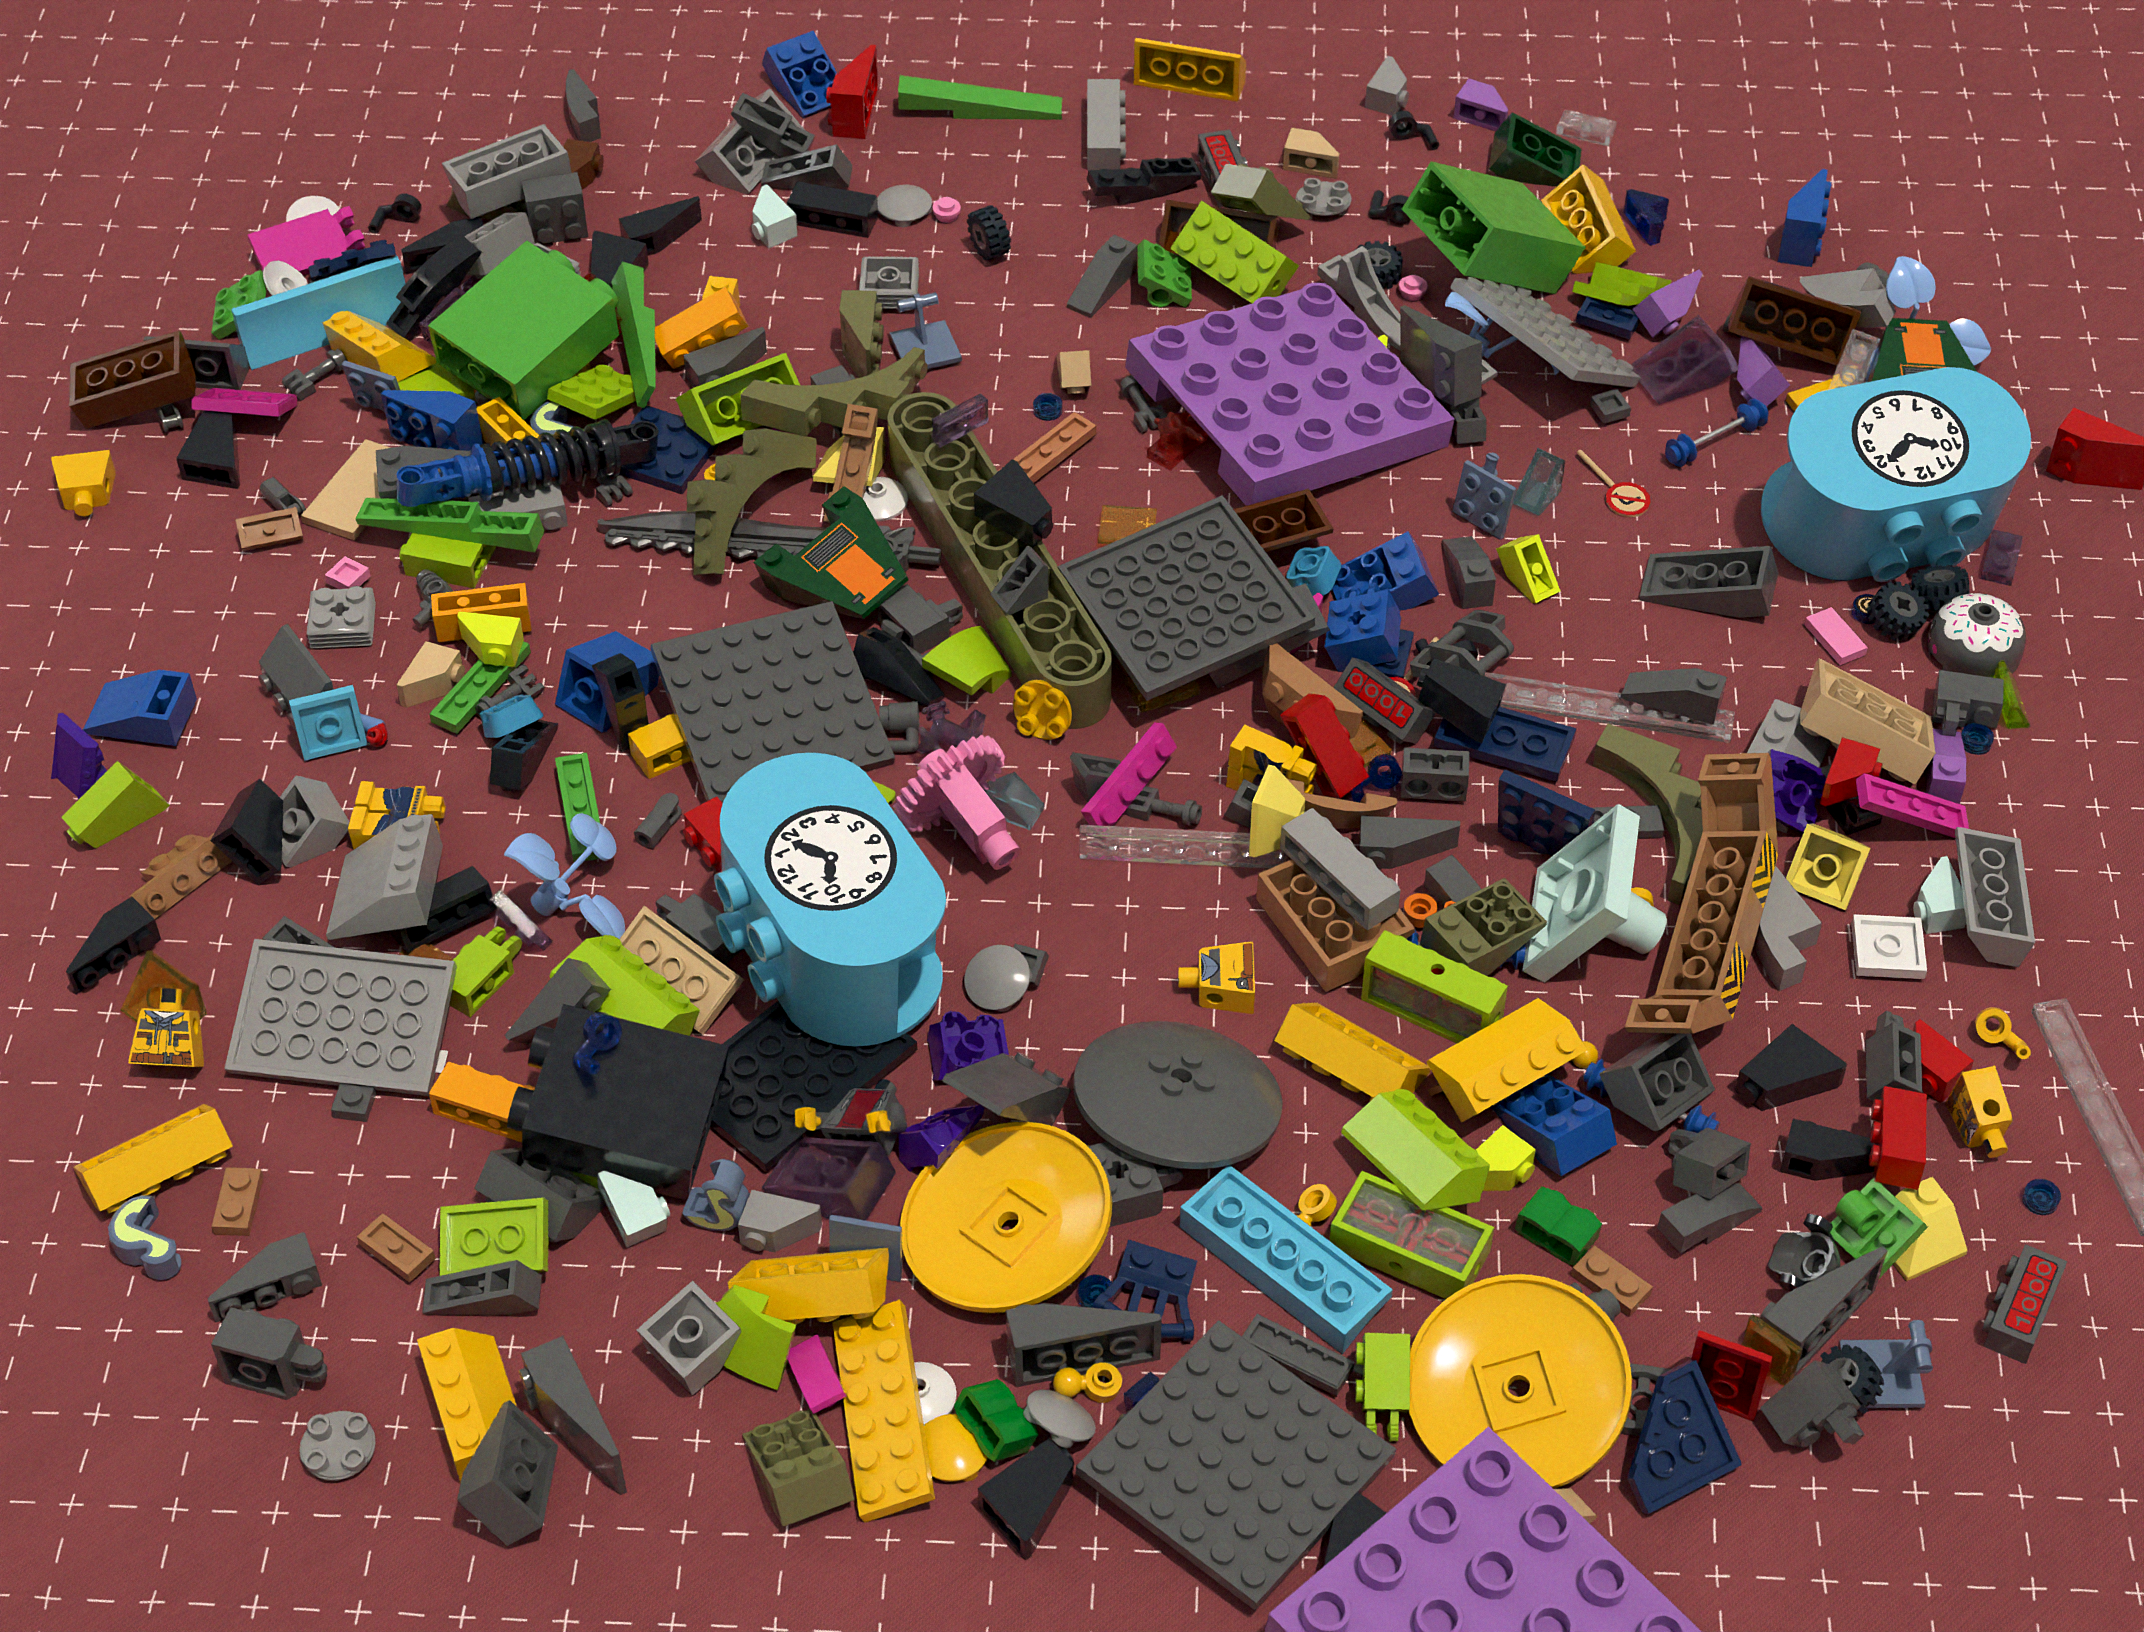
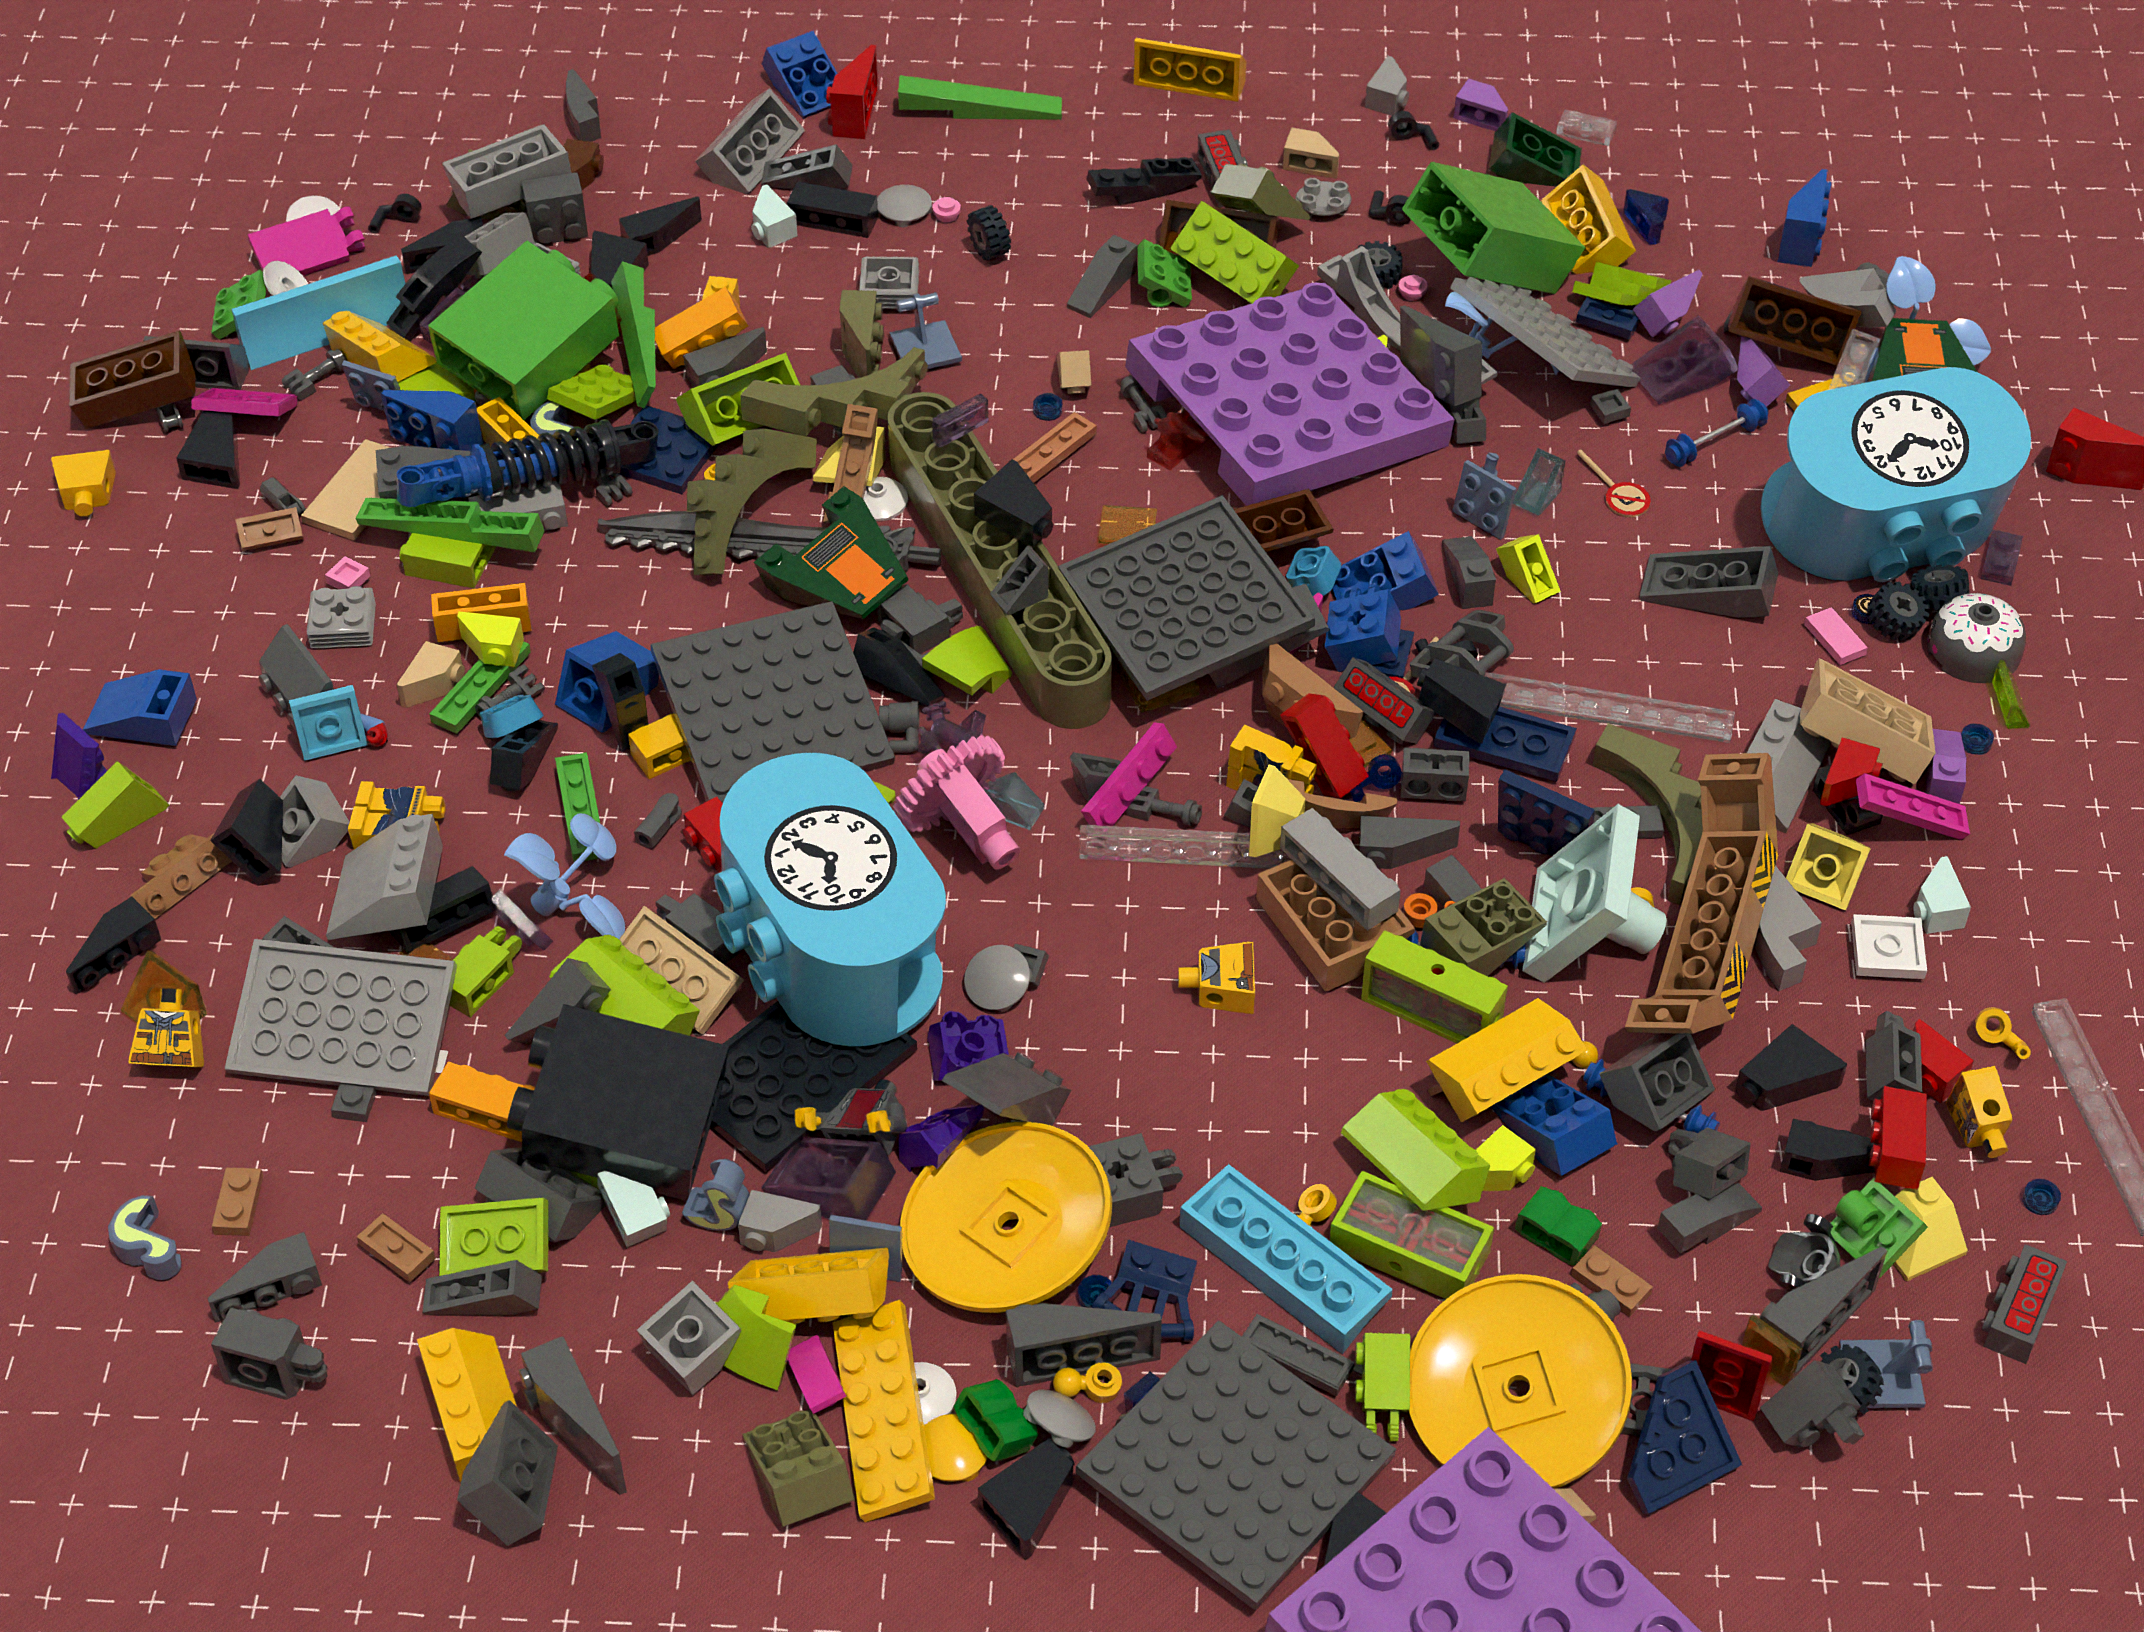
(154, 1157): yellow slope -> none
(337, 1445): light grey dish -> none
(351, 260): dark blue plate -> none
(429, 584): dark grey piece -> none
(605, 1040): clear blue plate -> none
(771, 127): dark grey slope -> none
(1041, 710): yellow dish -> none
(1105, 124): light grey brick -> none
(1137, 1103): dark grey dish -> none
(1348, 1051): yellow slope -> none
(1679, 691): dark grey slope -> none
(1795, 790): dark purple slope -> none
(1966, 699): dark grey hinge -> none
(1995, 895): light grey slope -> none

